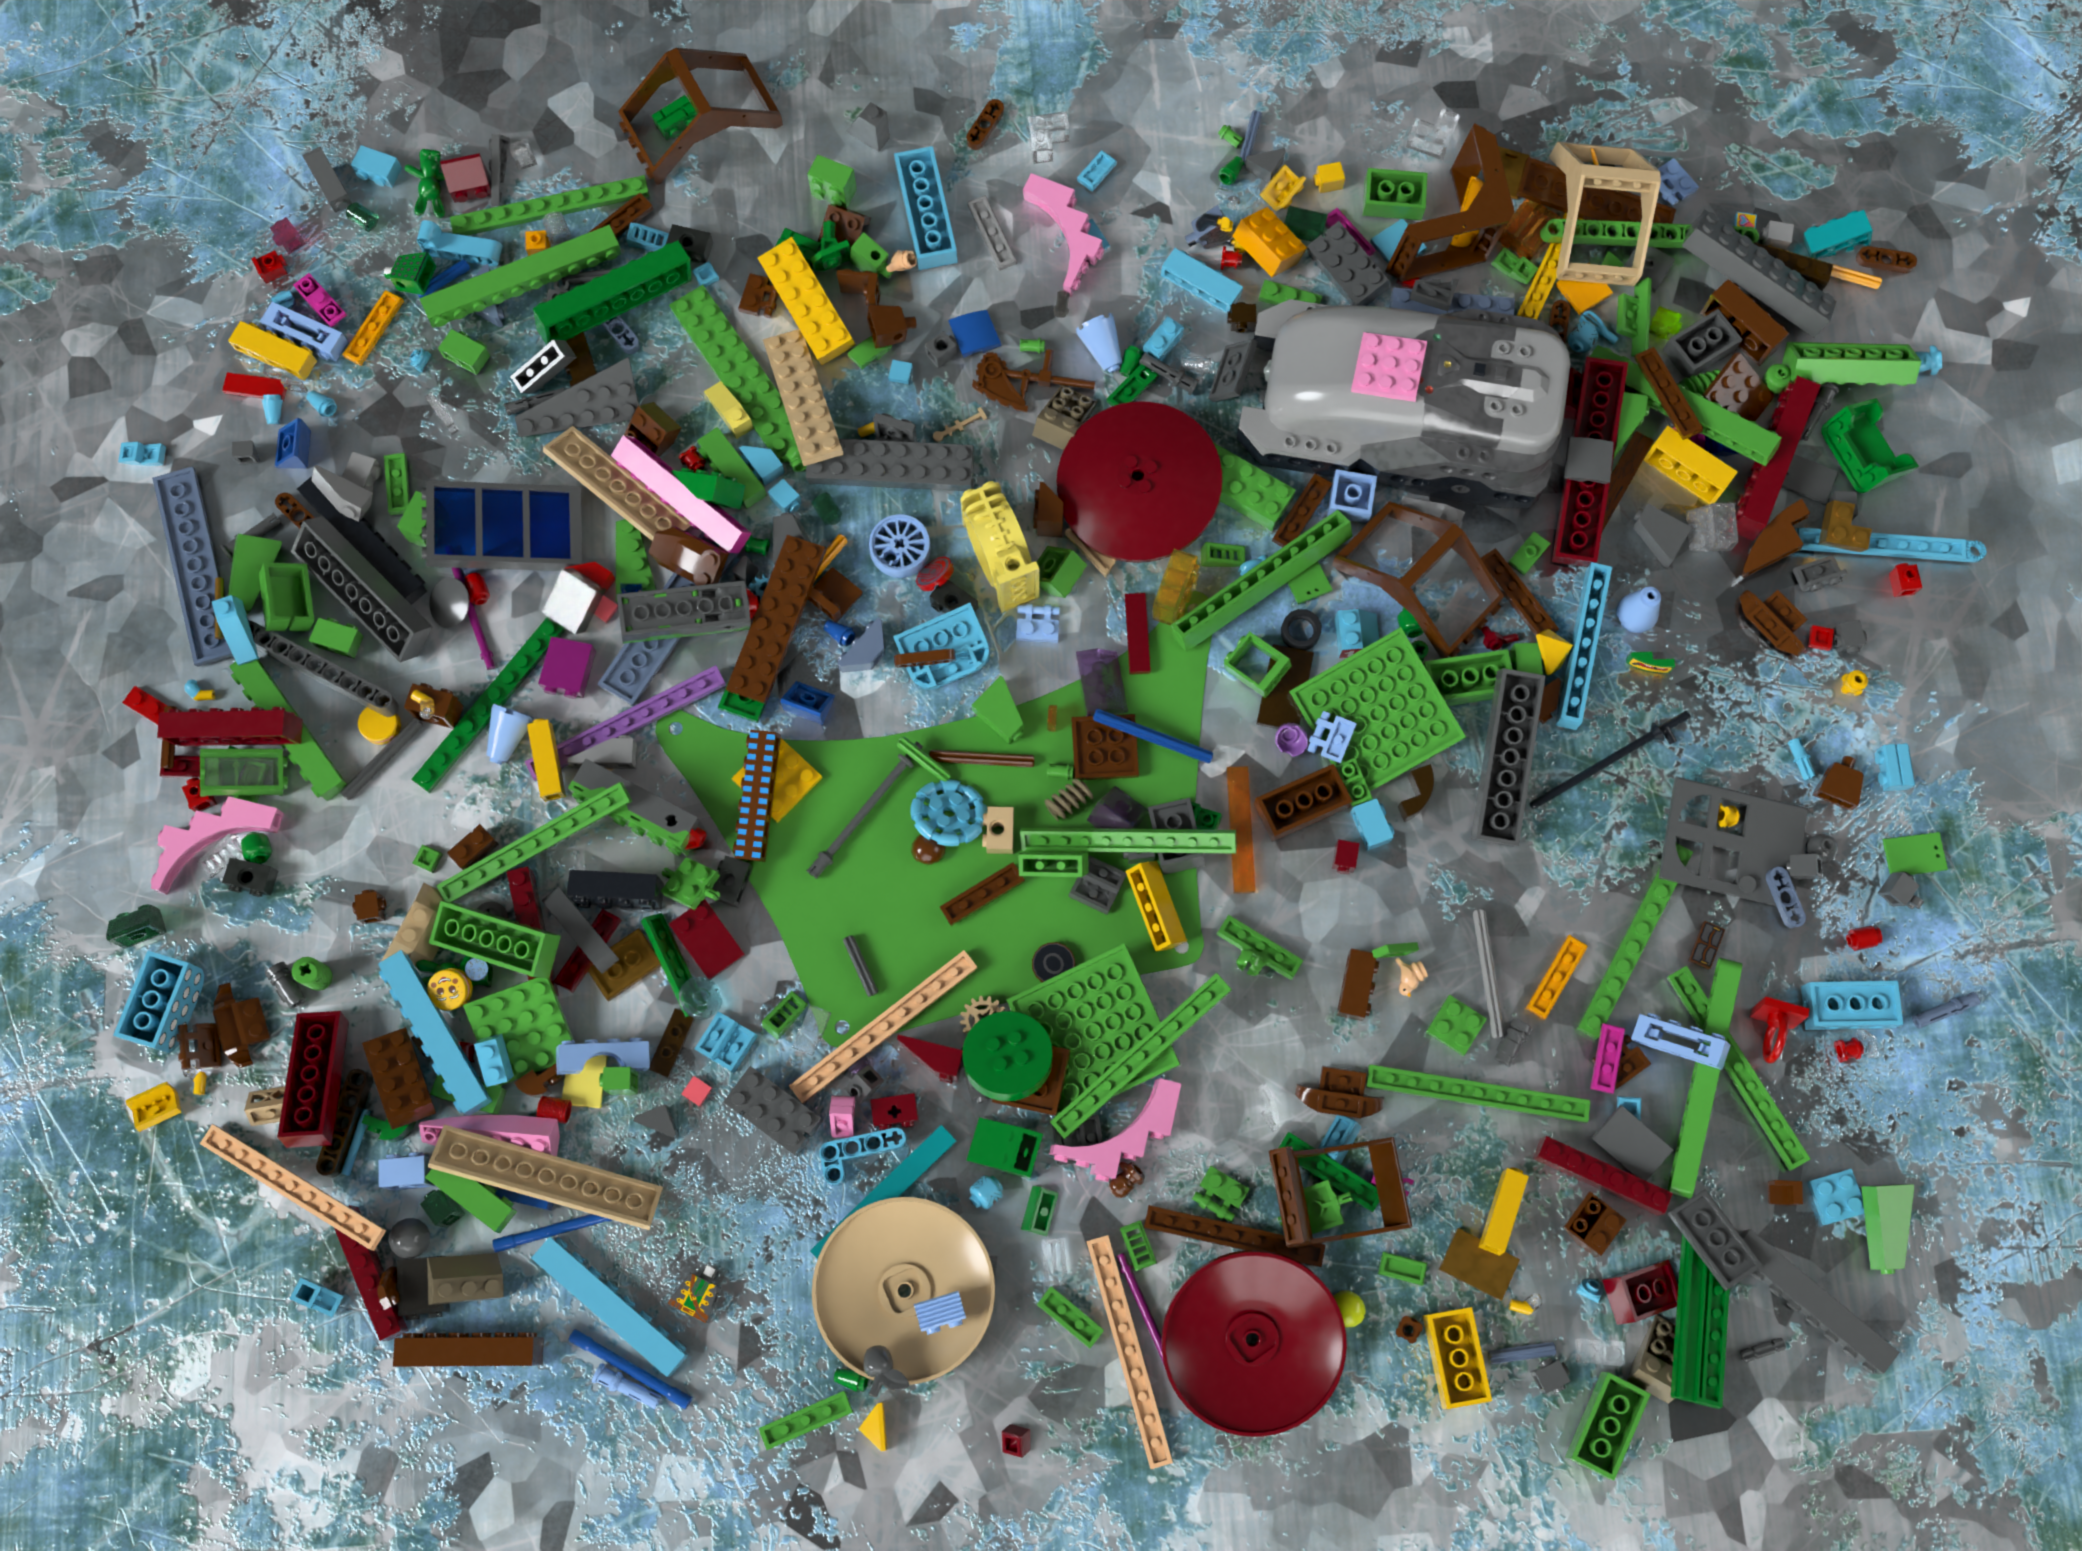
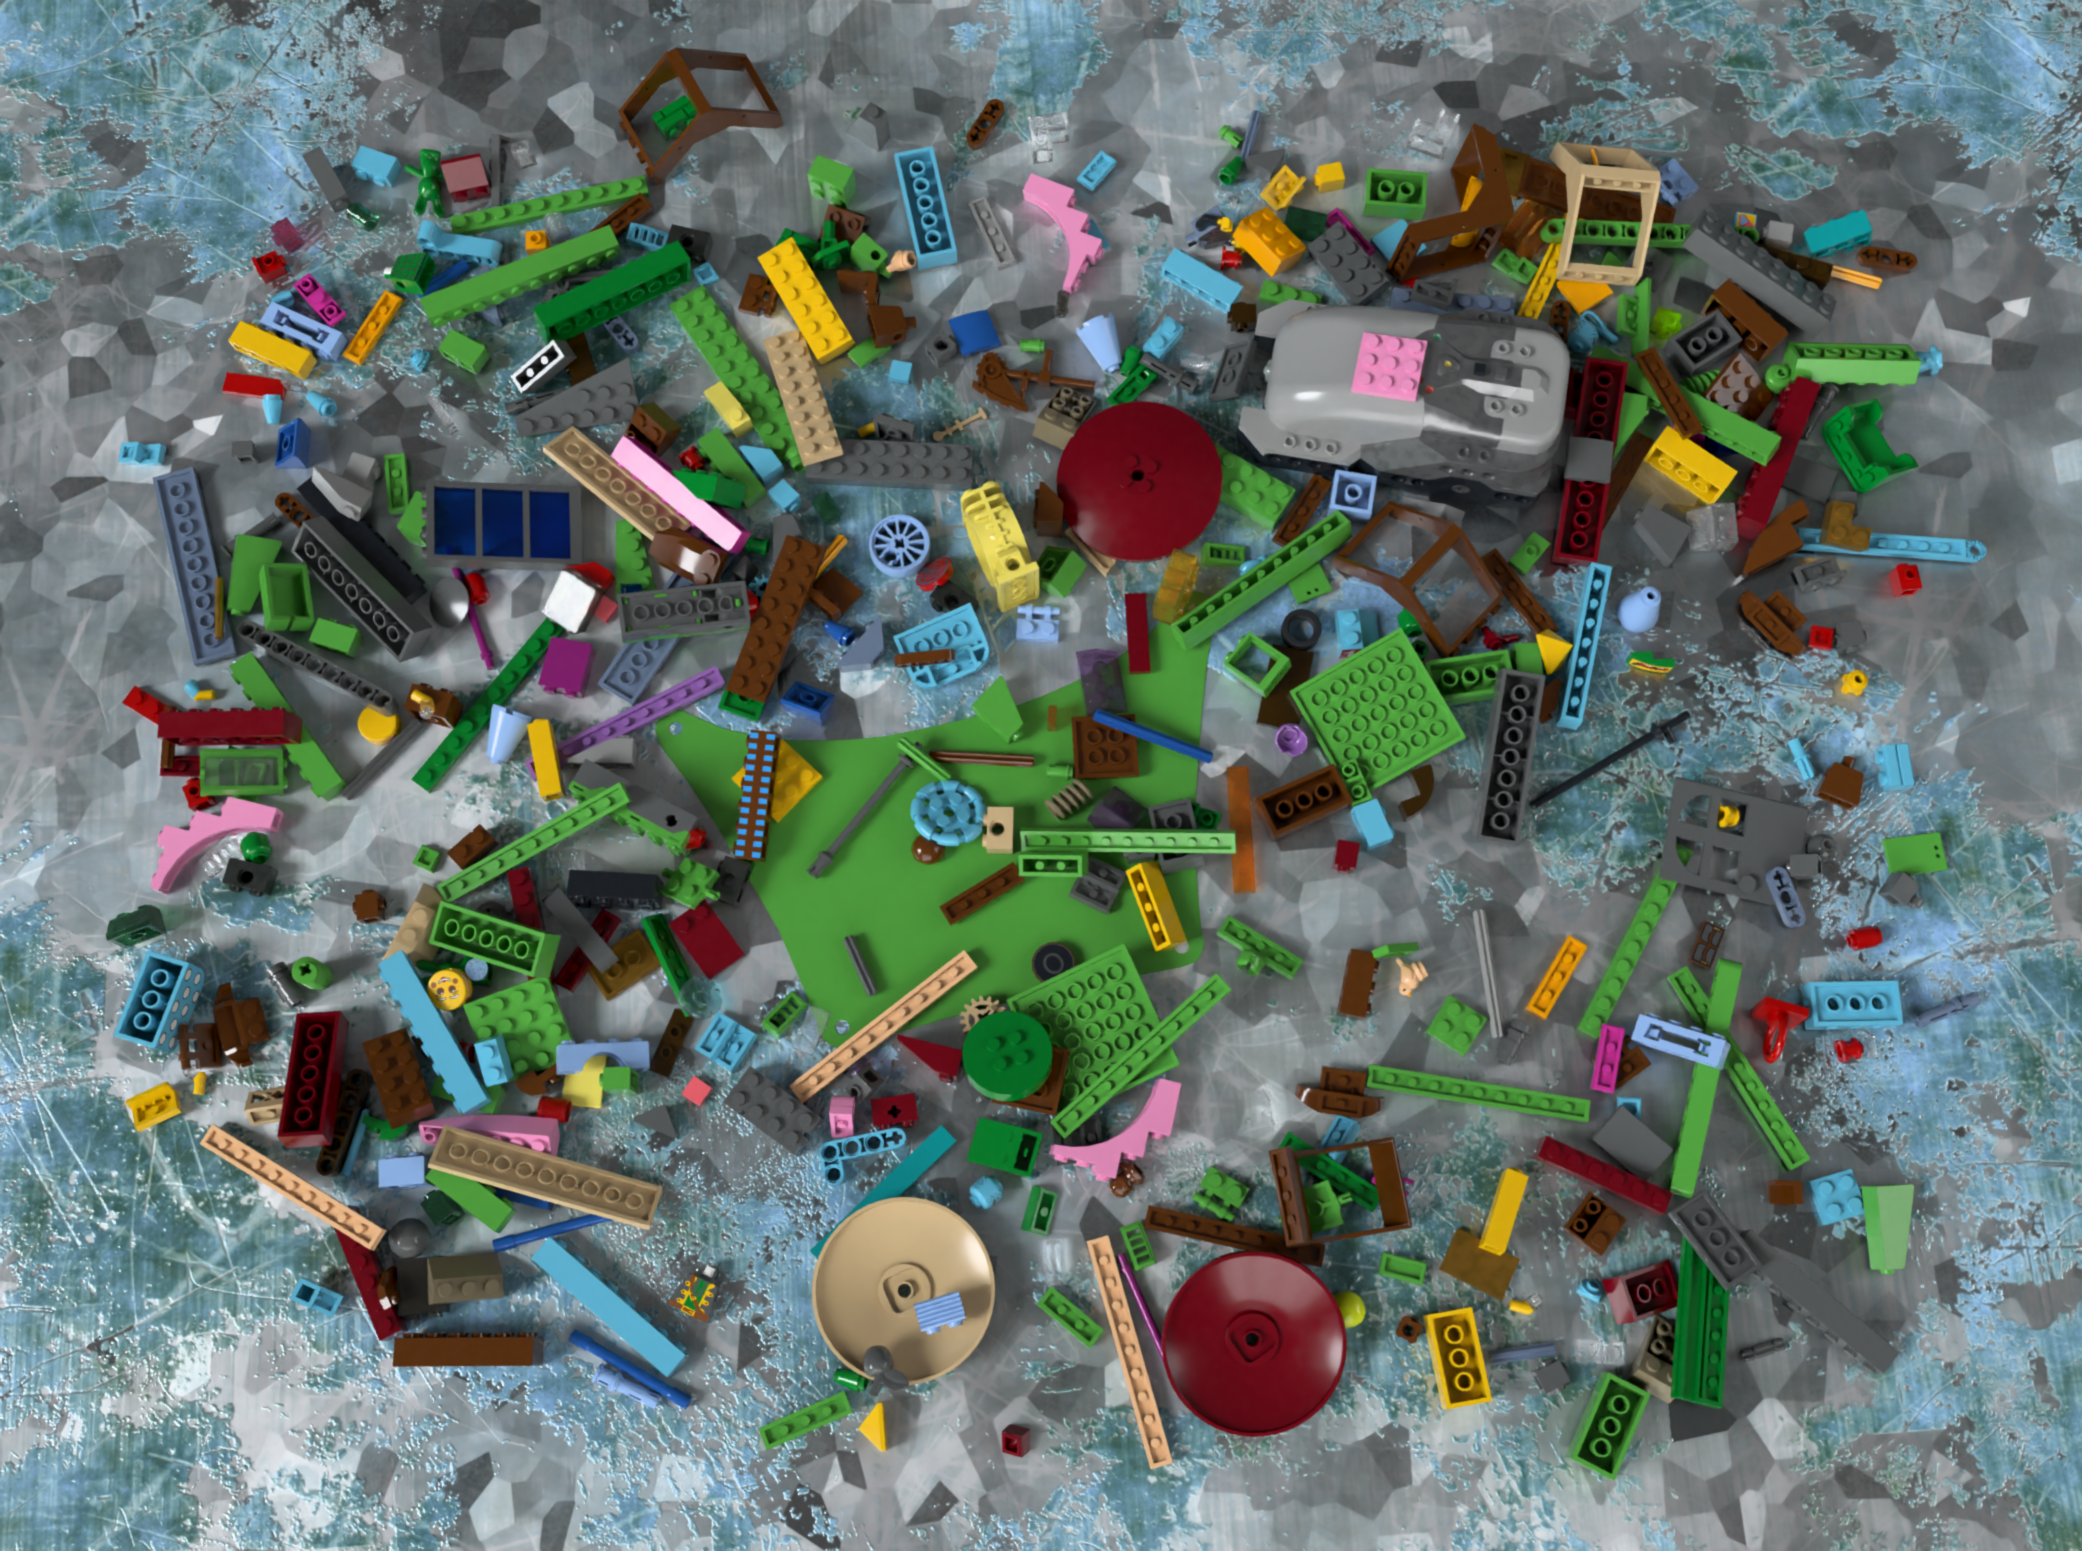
(236, 628): medium azure slope -> none
(1338, 738): light blue plate -> none

